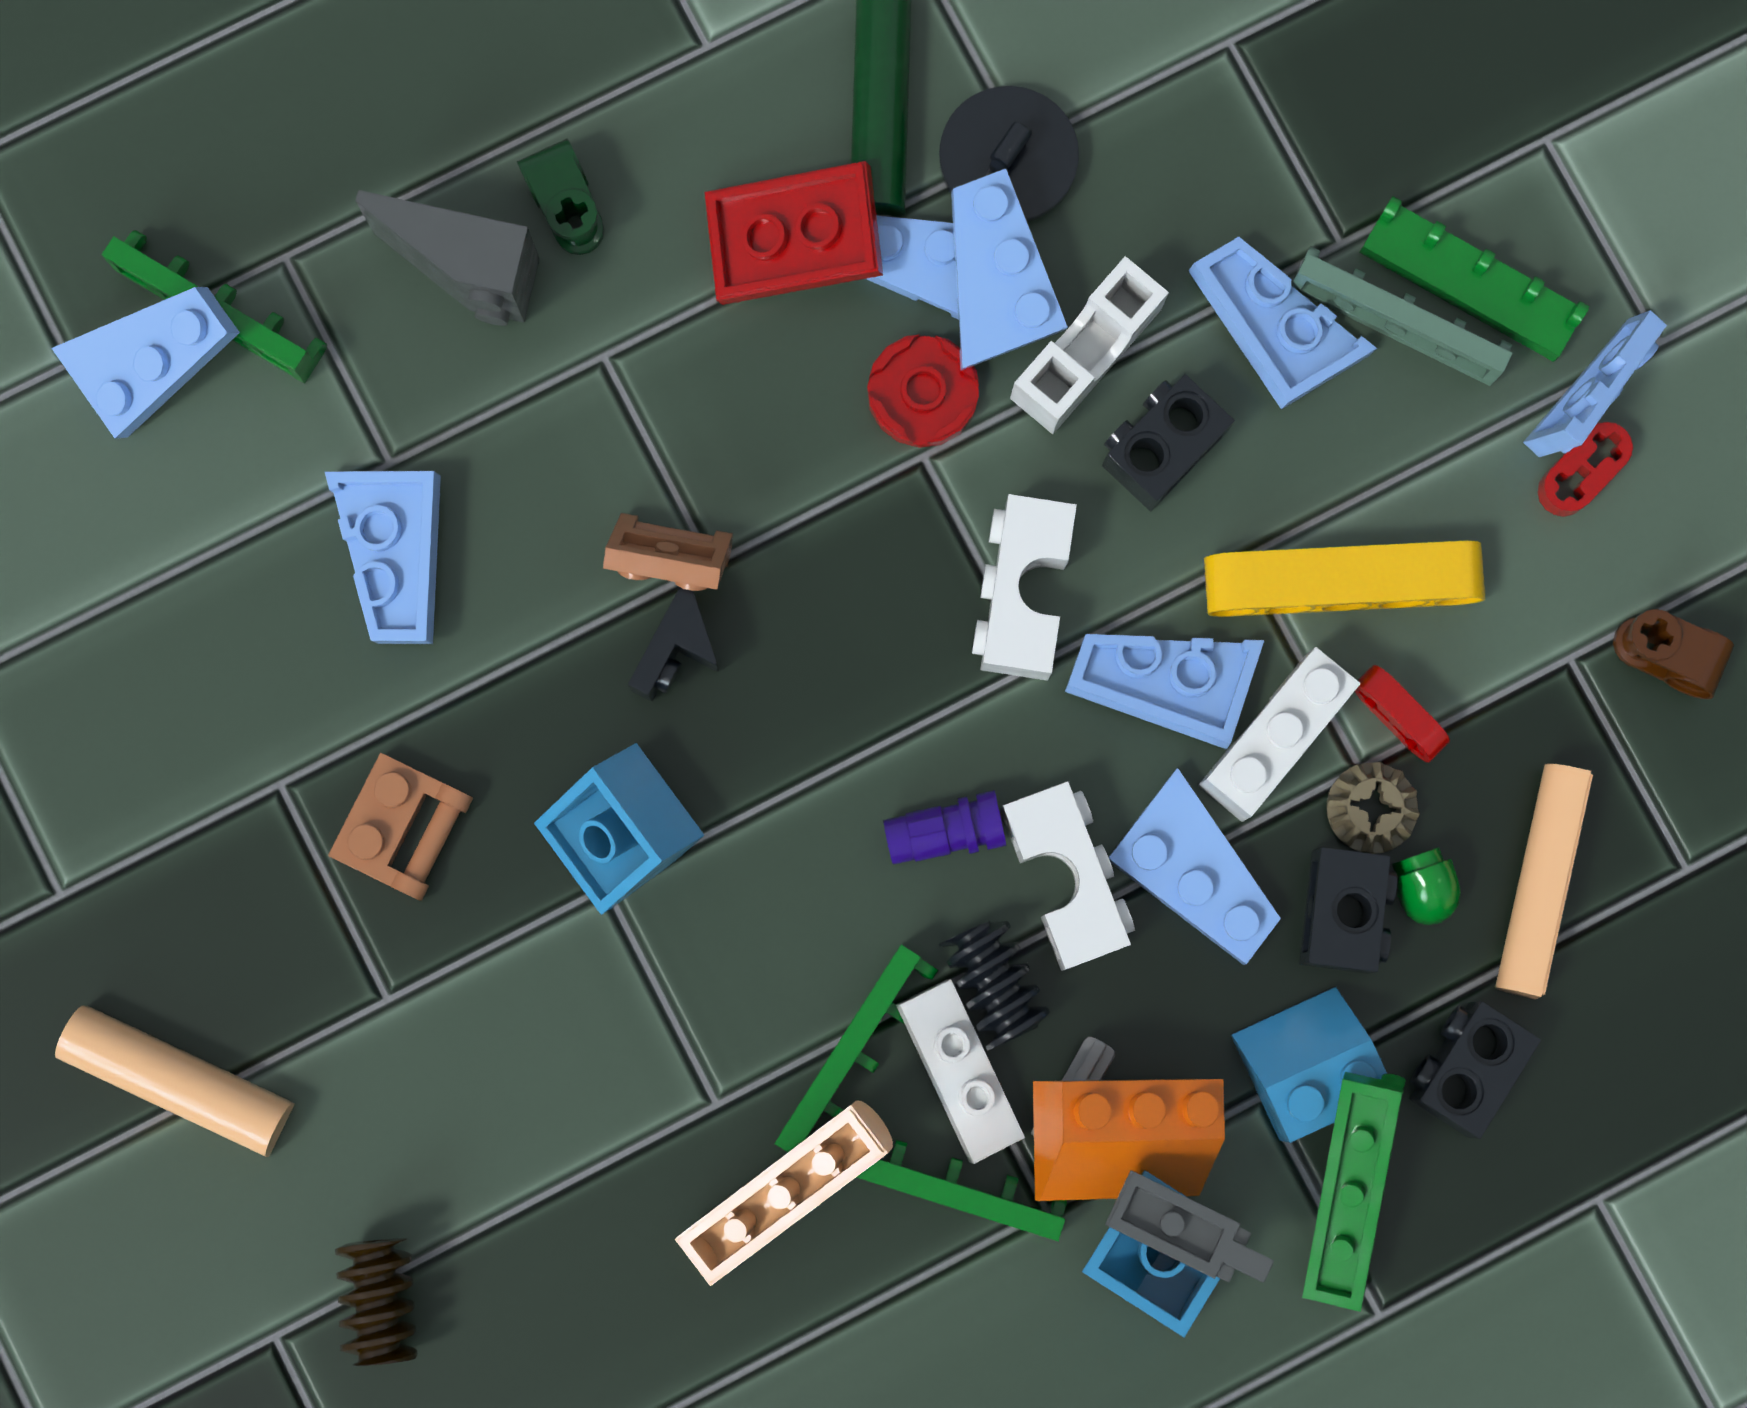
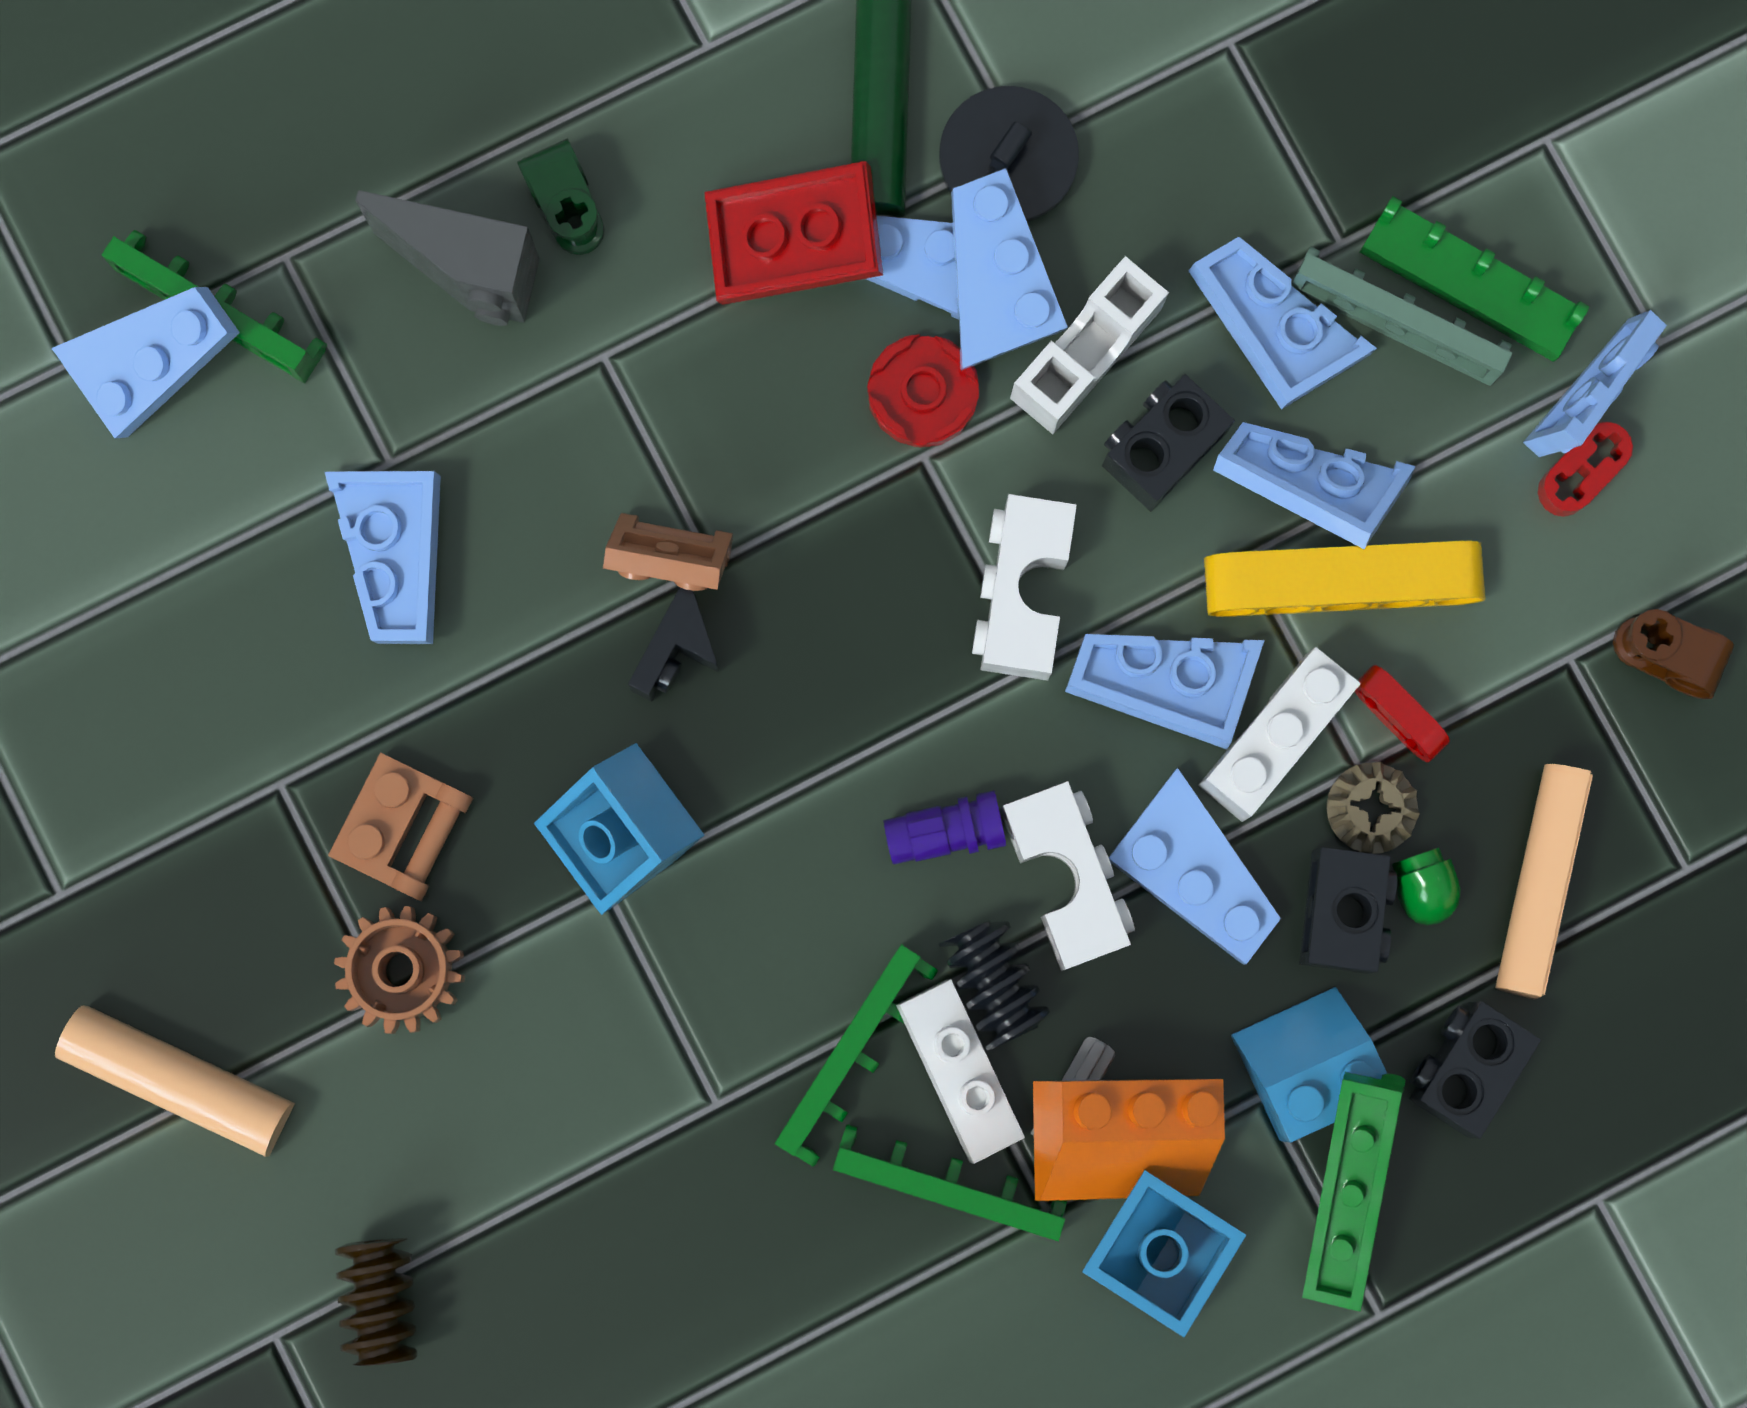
(368, 961): none -> nougat gear
(786, 1191): light nougat brick -> none
(1185, 1230): dark grey hinge -> none
(1318, 485): none -> light blue wing

